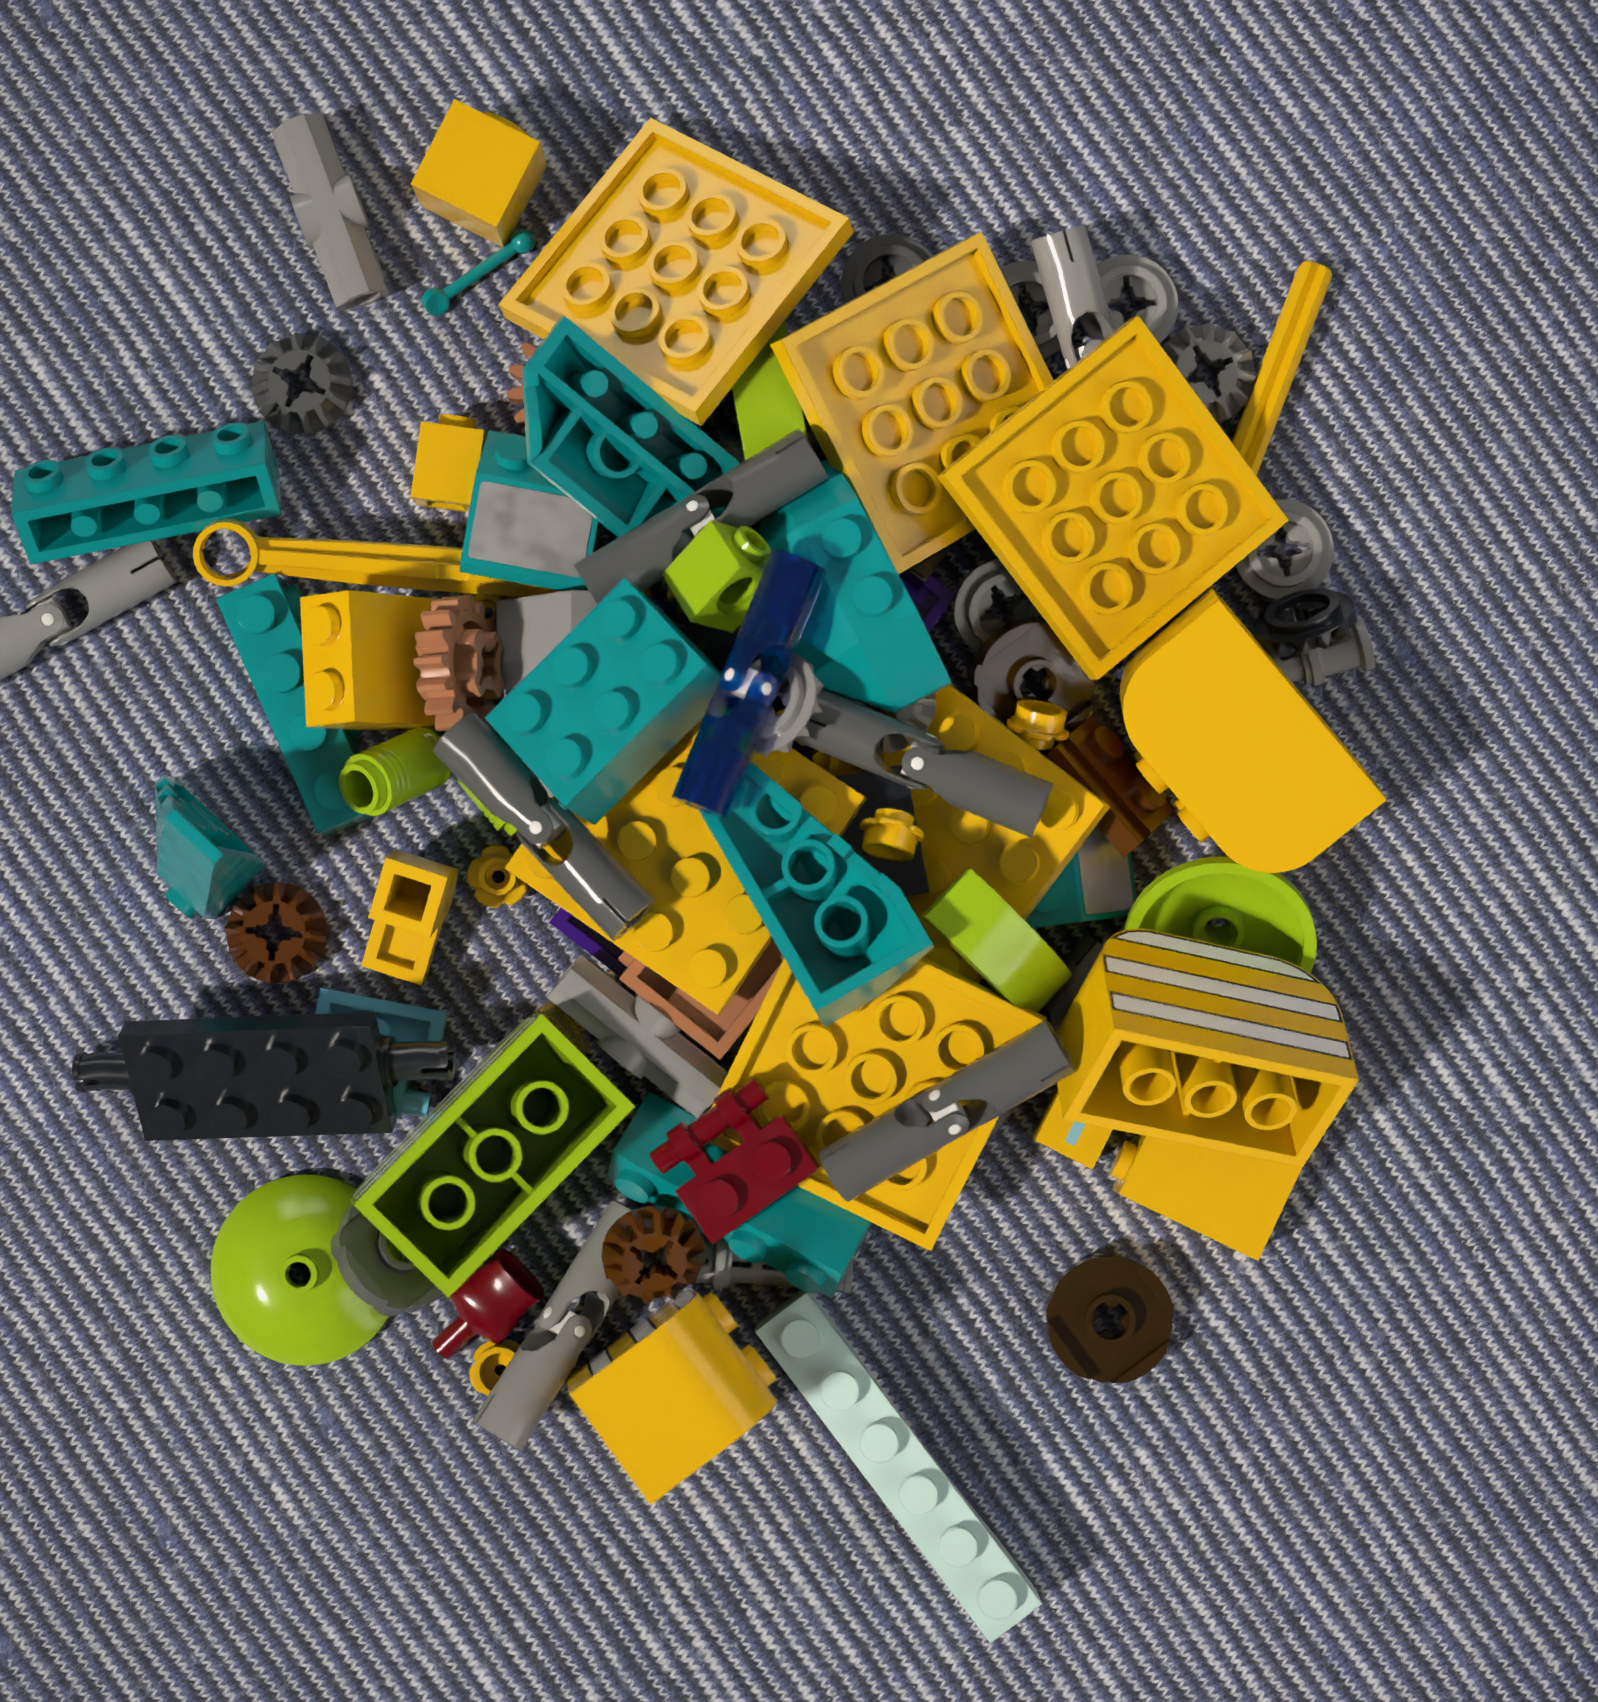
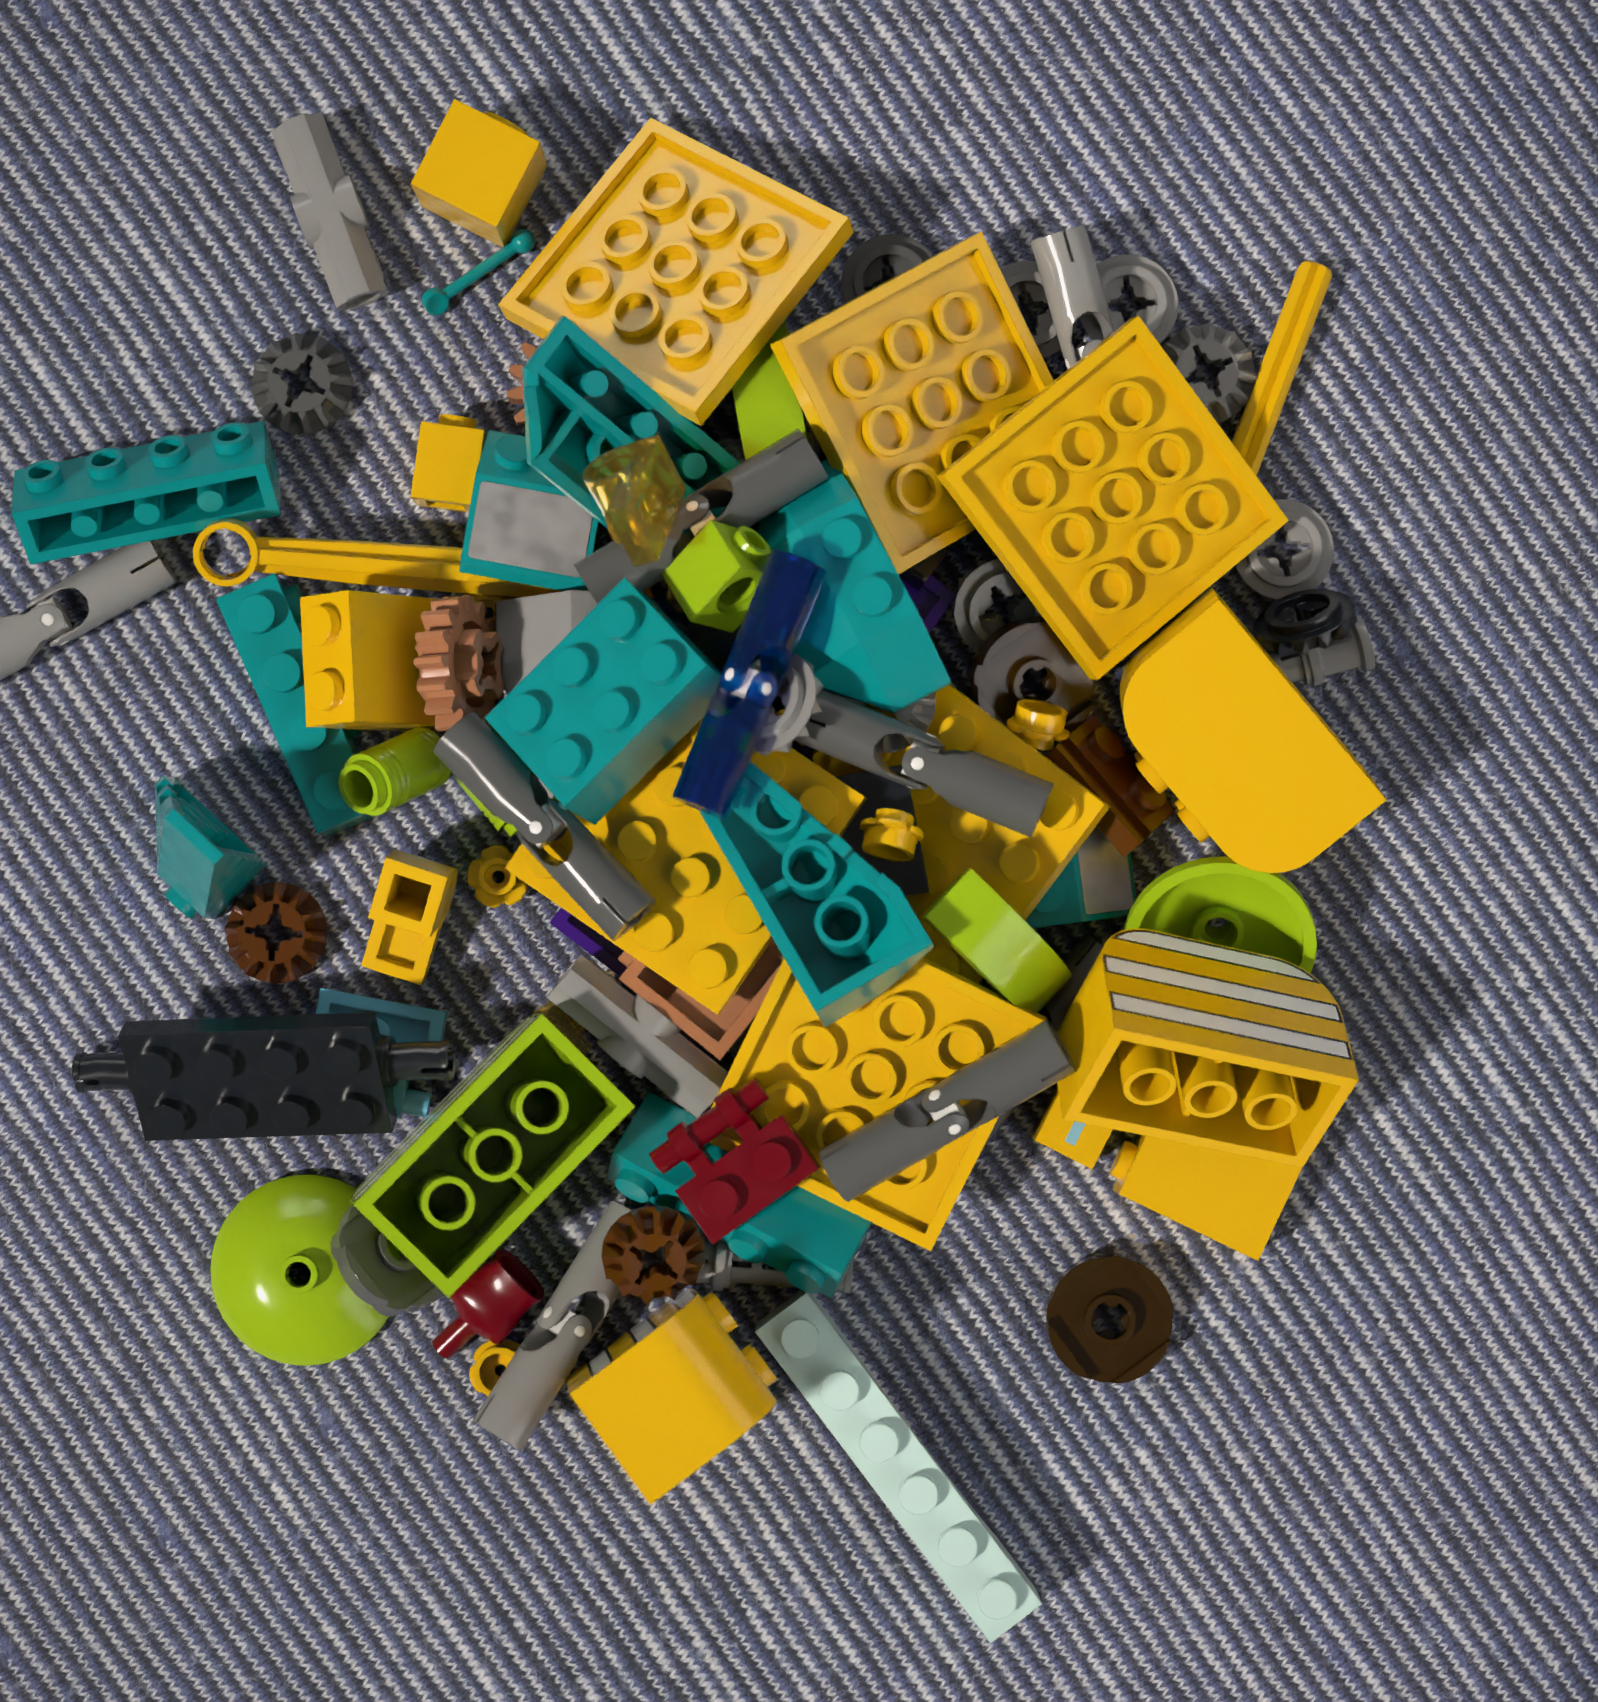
(637, 496): none -> clear yellow plate

